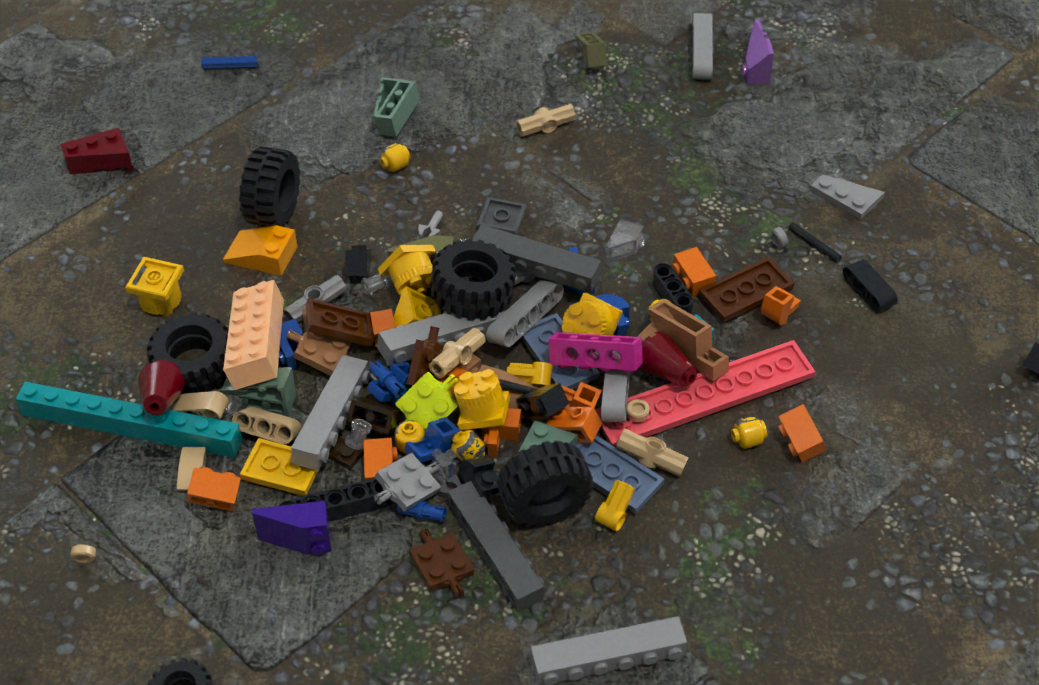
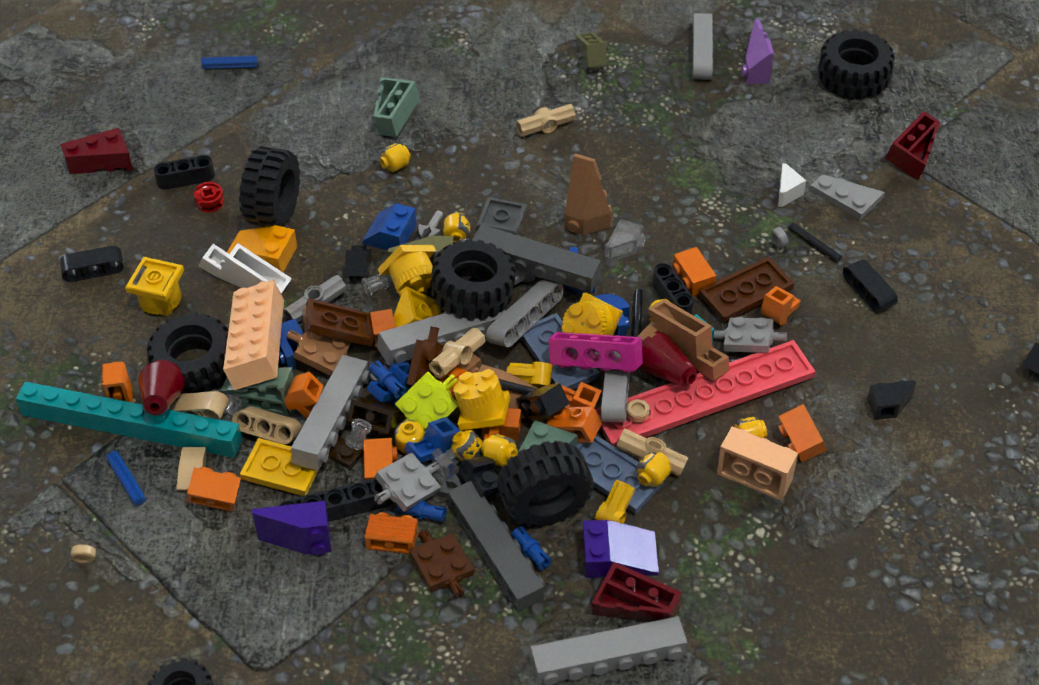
(91, 263): none -> black beam
(116, 381): none -> orange brick
(126, 478): none -> blue axle
(184, 172): none -> black beam
(209, 196): none -> red wheel
(241, 267): none -> white slope
(303, 393): none -> orange brick
(391, 227): none -> blue slope
(391, 533): none -> orange brick
(457, 226): none -> yellow head
(499, 449): none -> yellow head
(531, 548): none -> blue pin
(586, 200): none -> medium nougat wedge
(619, 543): none -> slope
(635, 596): none -> dark red wedge
(637, 312): none -> black bar
(653, 469): none -> yellow head
(749, 335): none -> light grey plate
(757, 463): none -> light nougat brick
(791, 186): none -> white slope
(852, 80): none -> black tyre
(890, 399): none -> black slope
(914, 145): none -> dark red wedge

